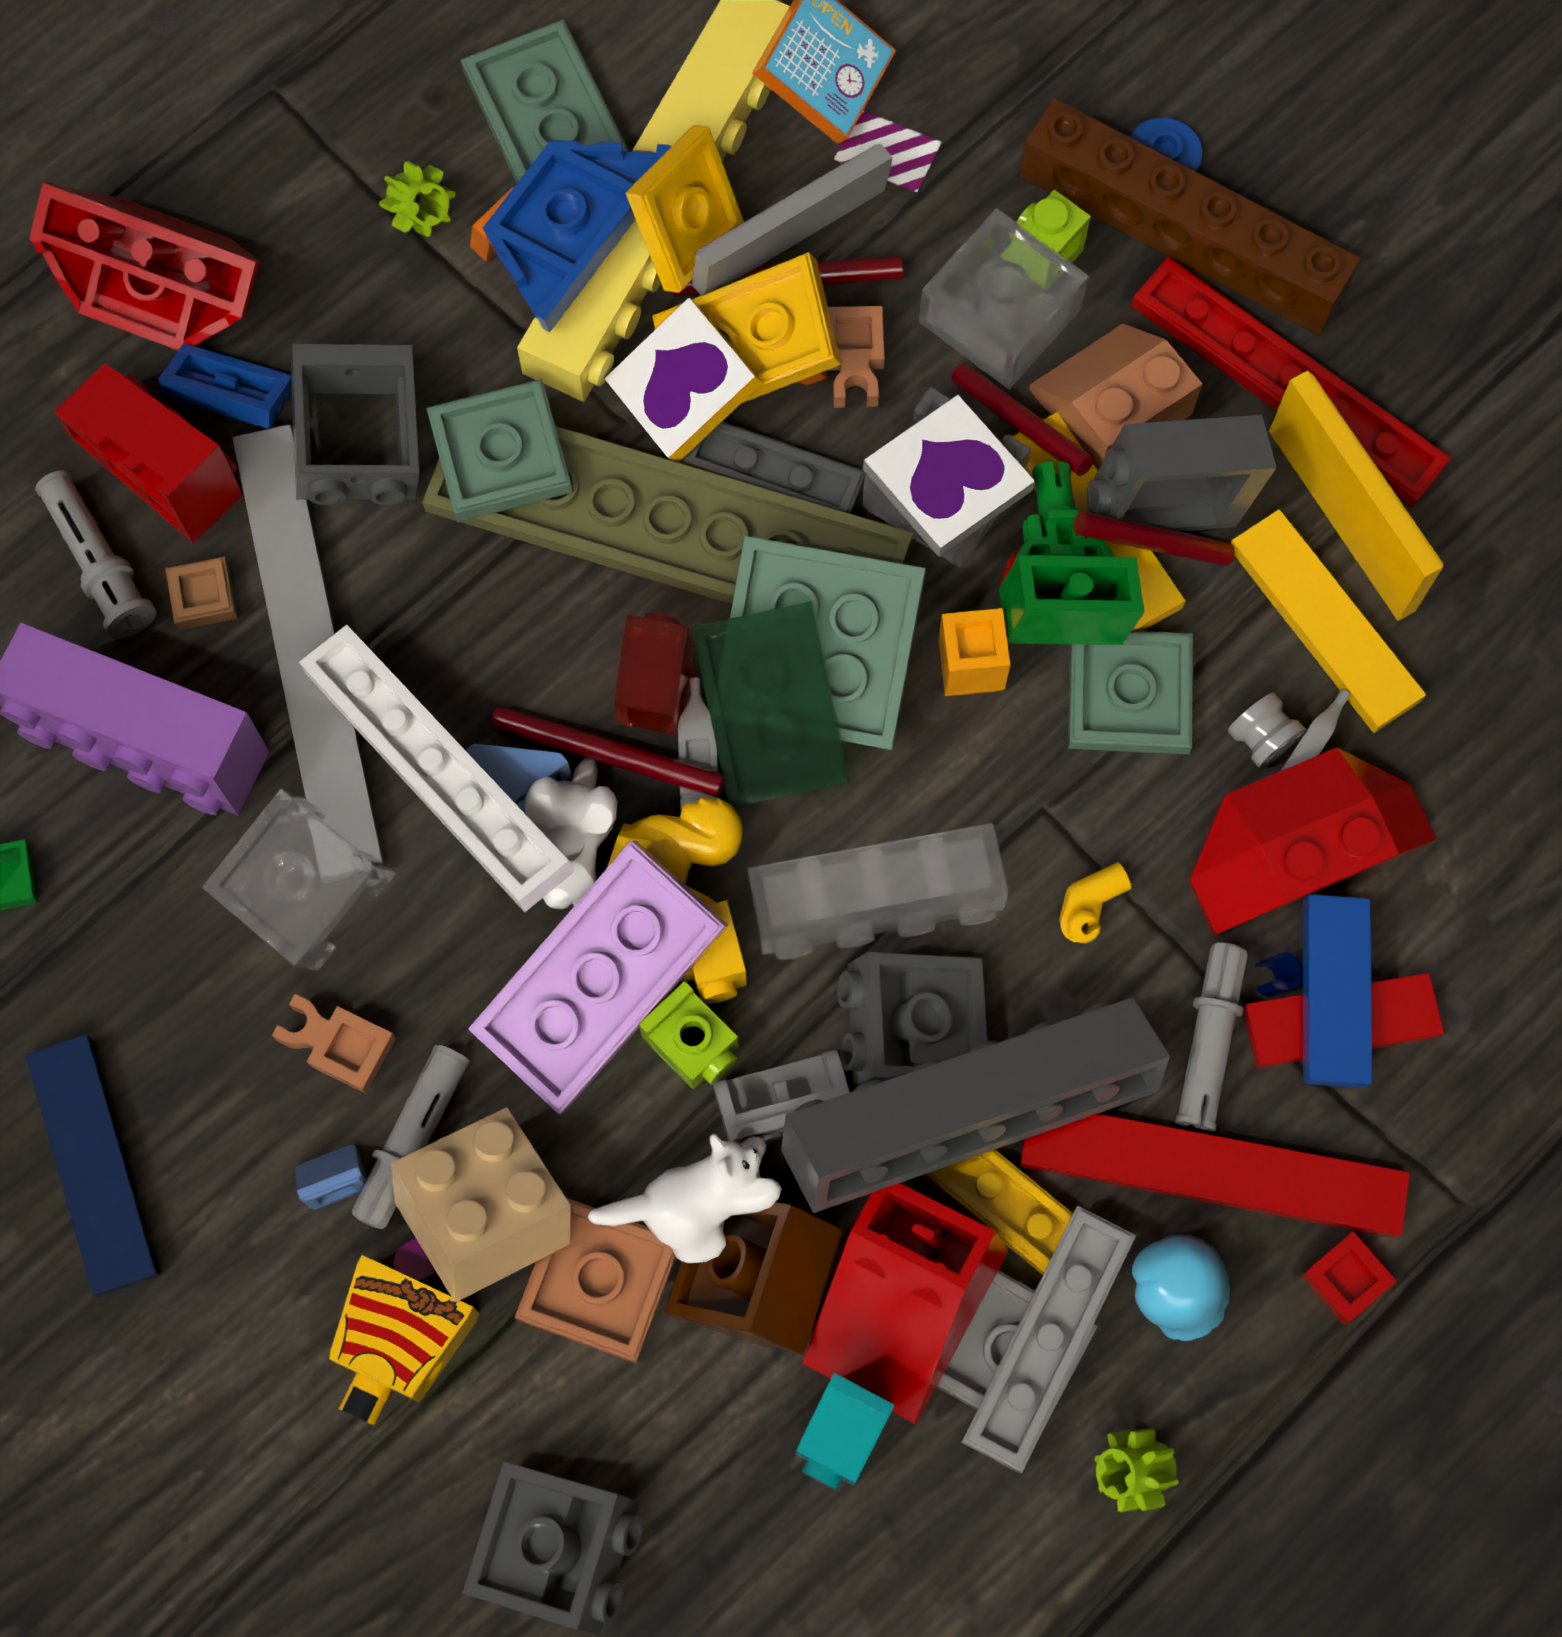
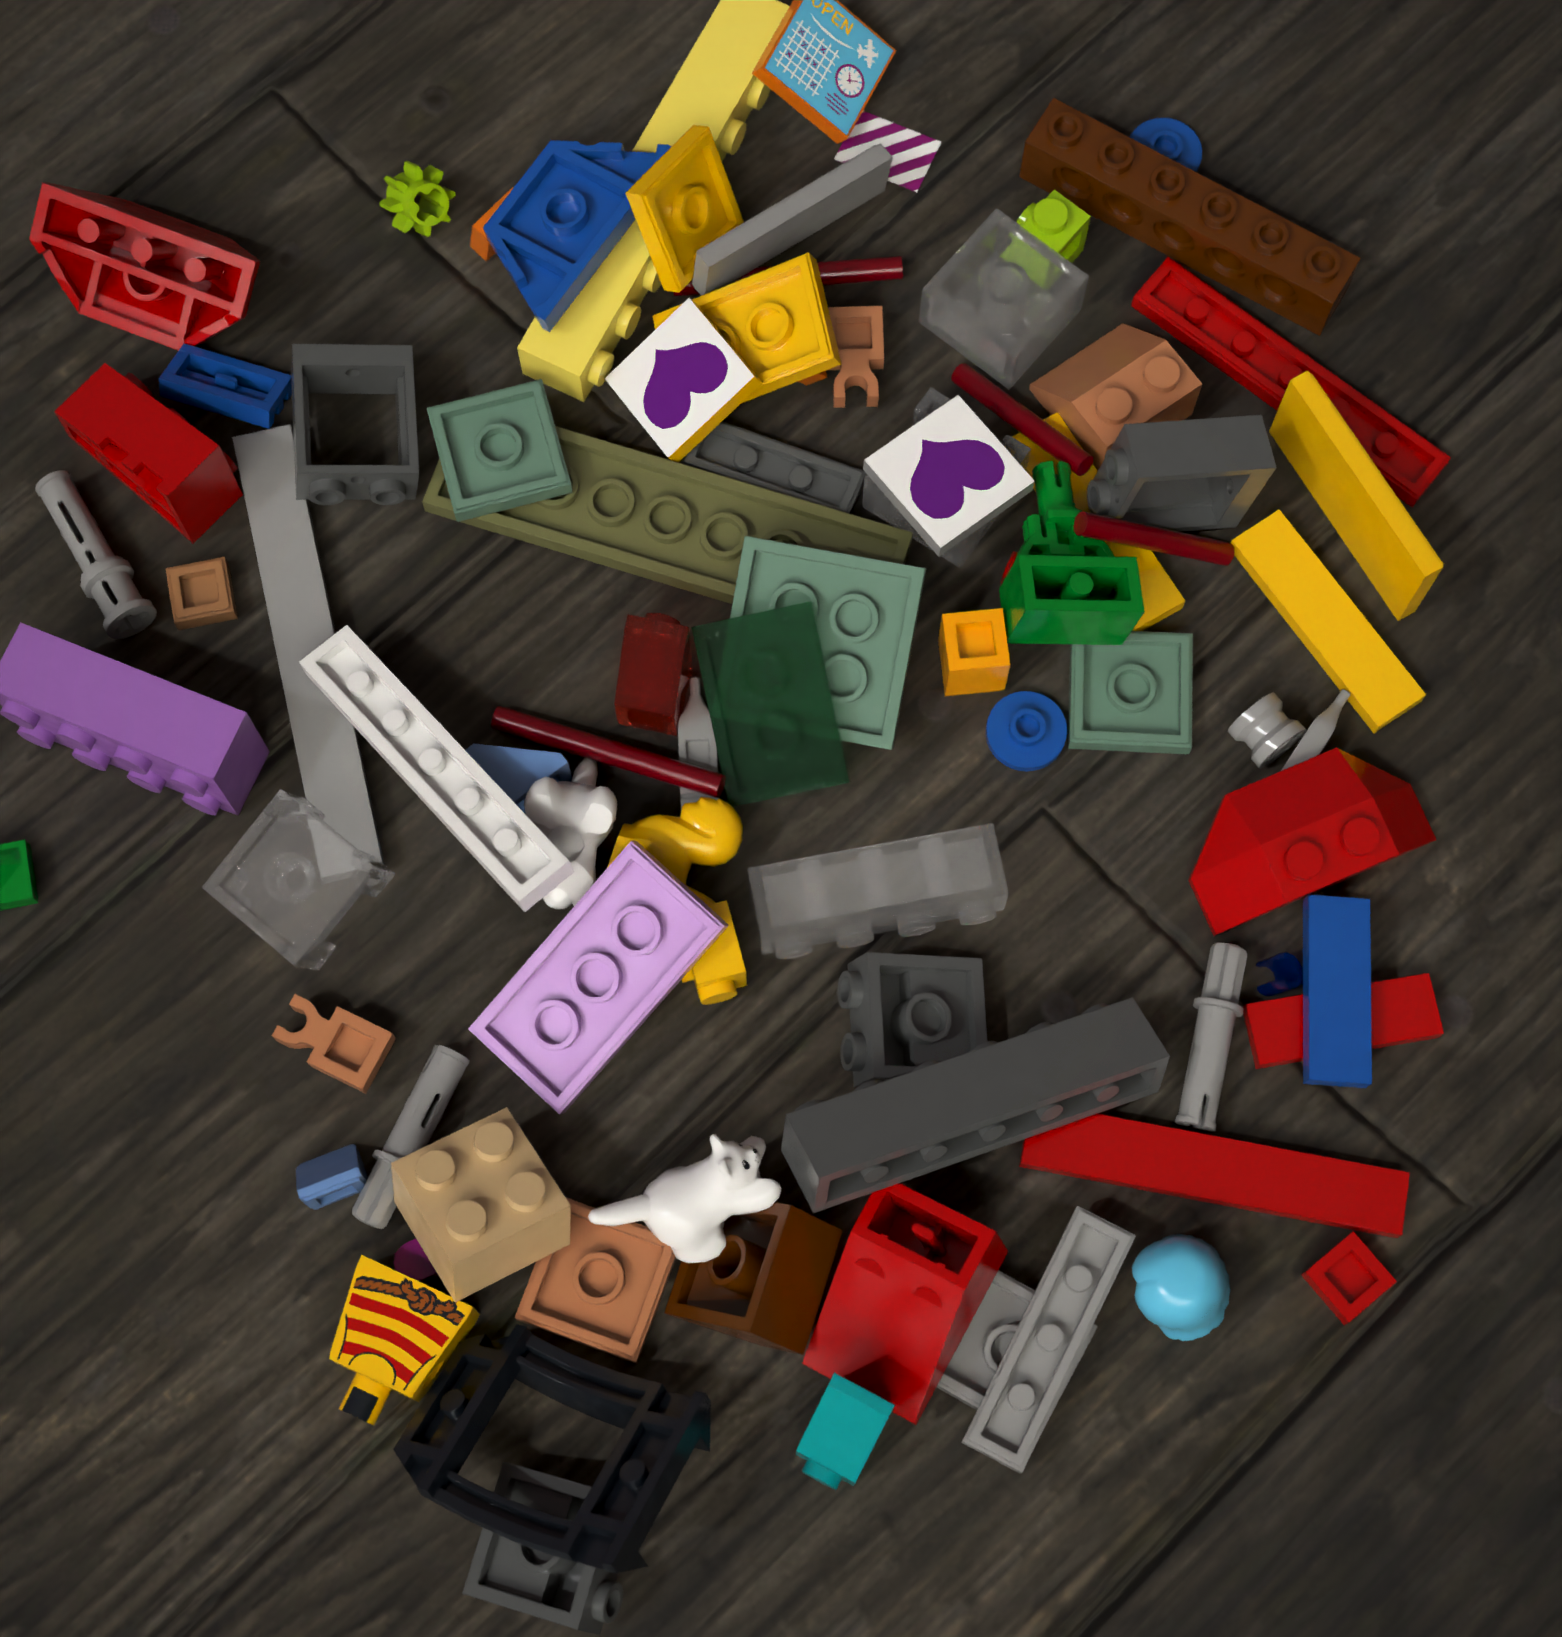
(92, 1166): dark blue tile -> none
(538, 93): sand green tile -> none
(630, 1489): none -> black wedge
(697, 1063): lime brick -> none
(761, 1100): light grey hinge -> none
(1007, 1202): yellow tile -> none
(1026, 731): none -> blue piece
(1085, 899): yellow arm -> none
(1136, 1470): lime gear -> none

